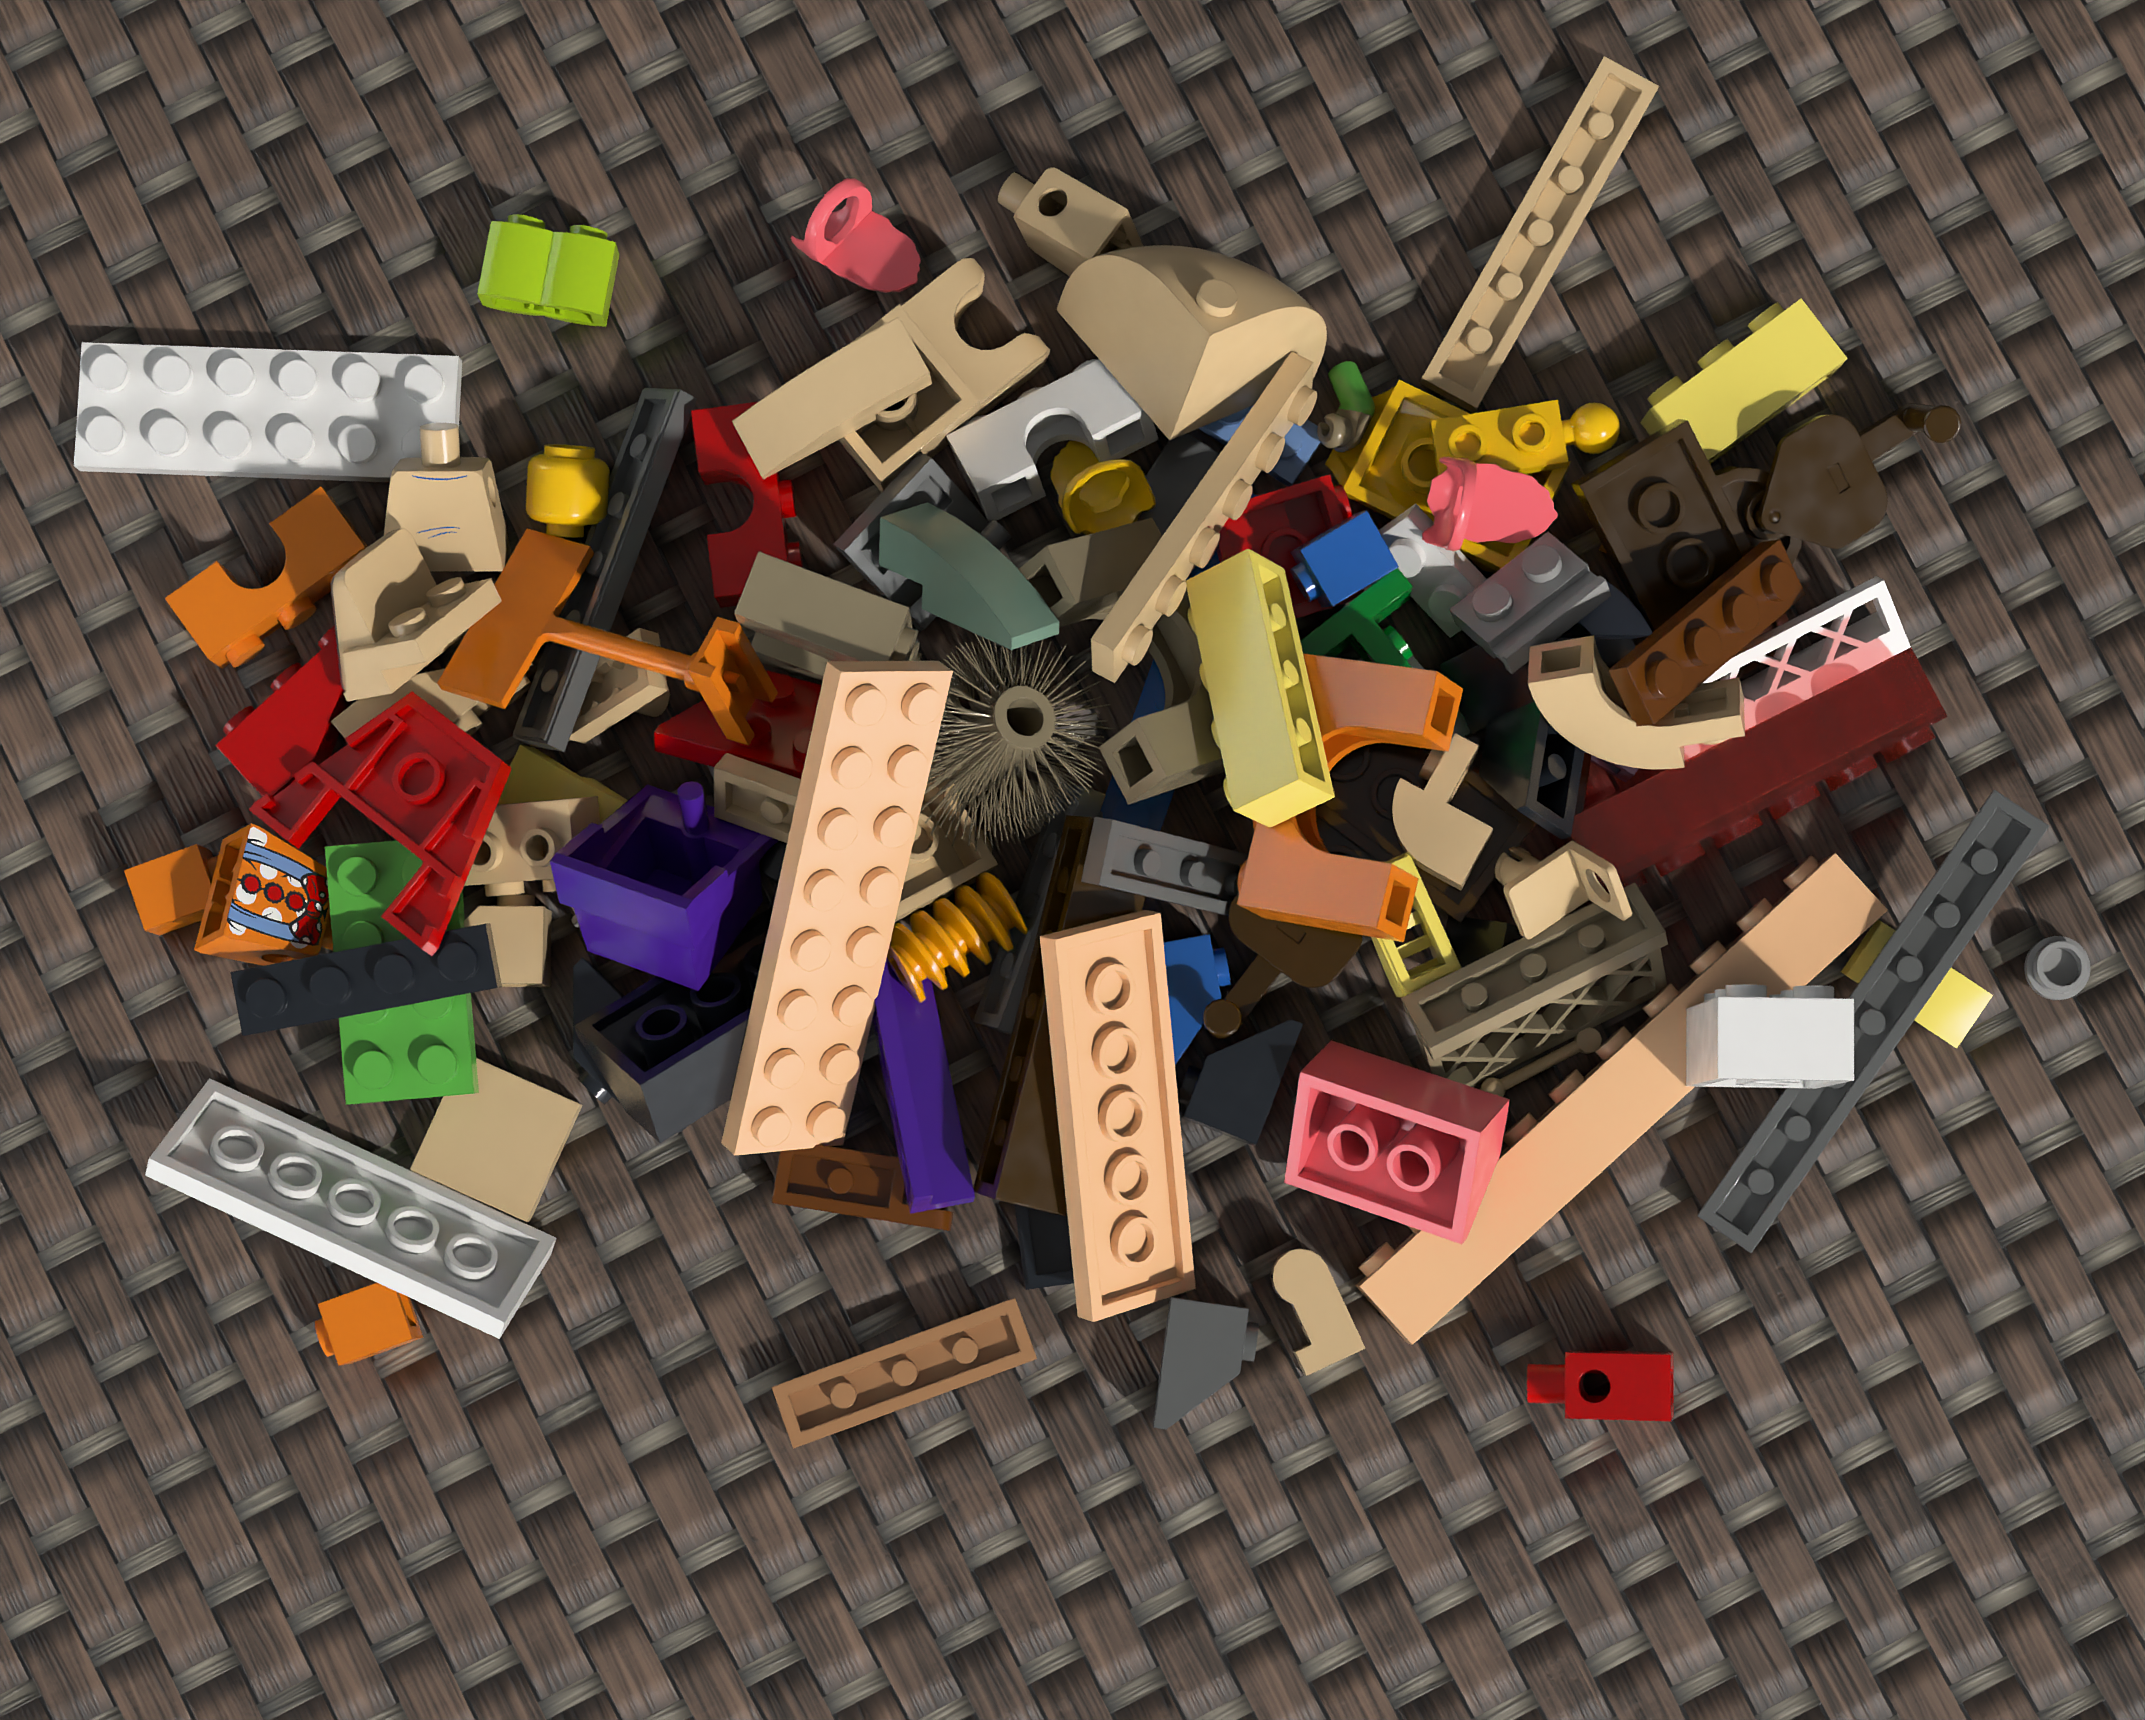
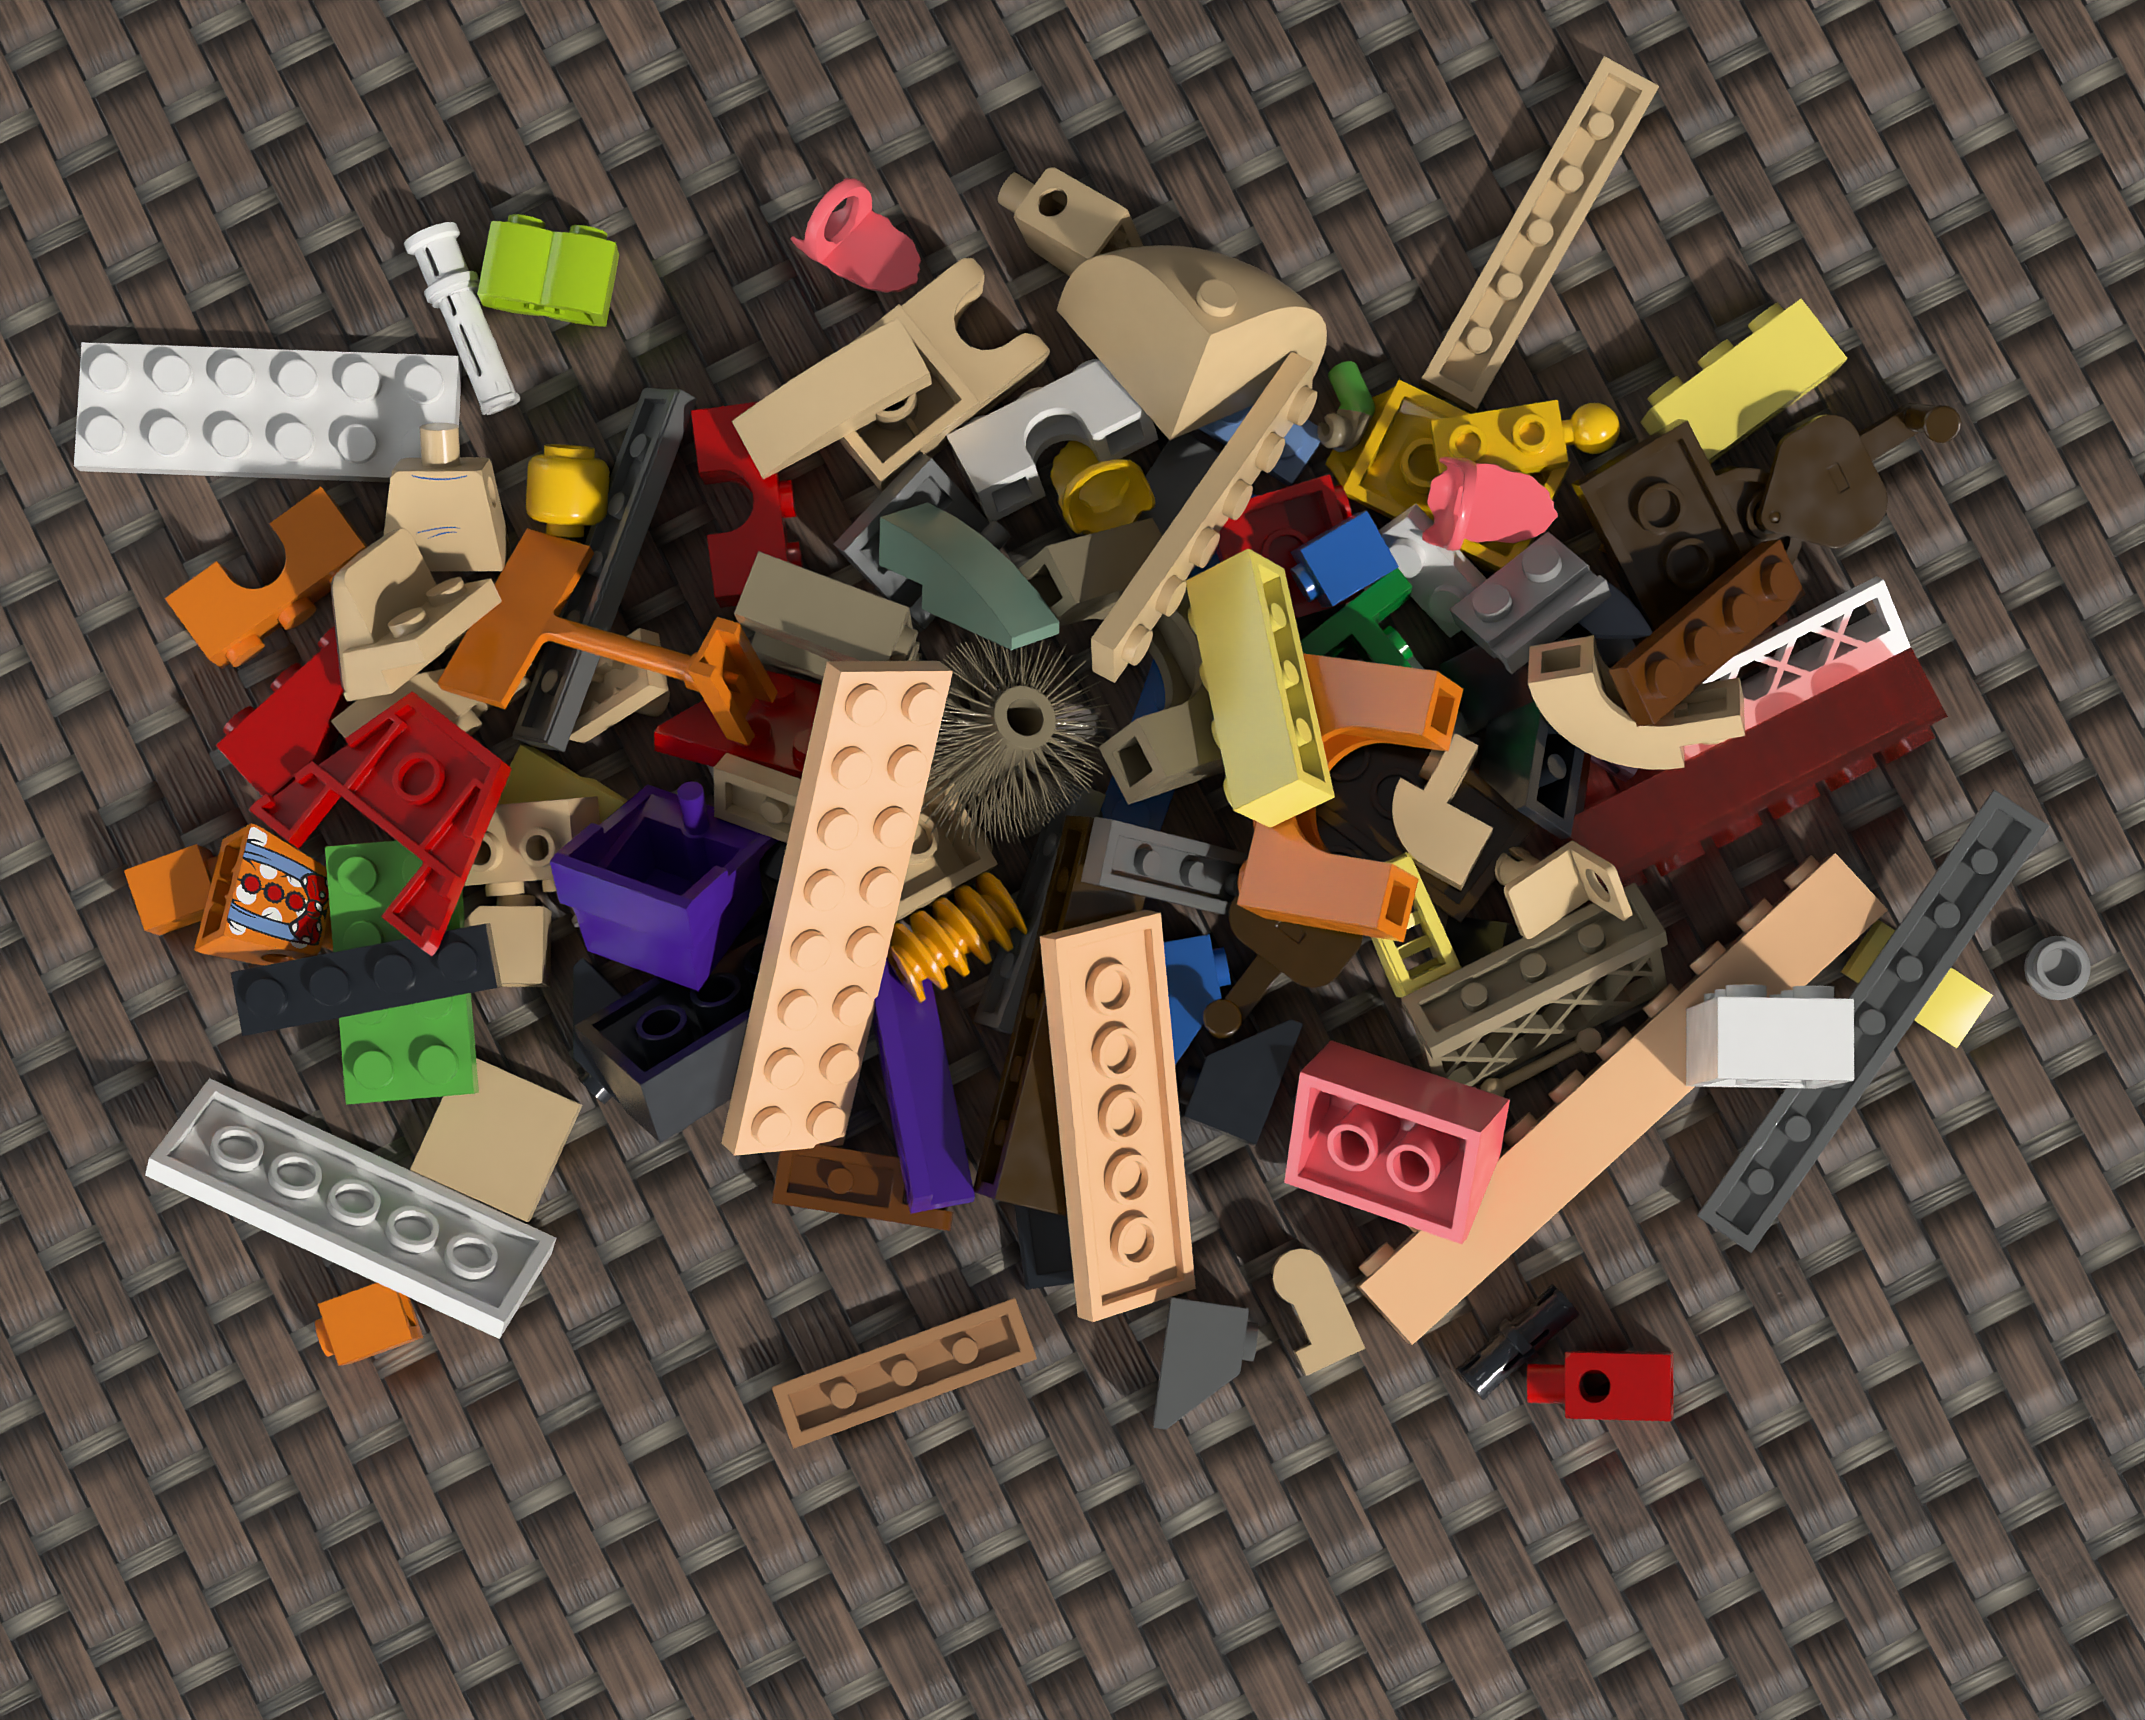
(454, 292): none -> white pin
(1517, 1341): none -> black pin

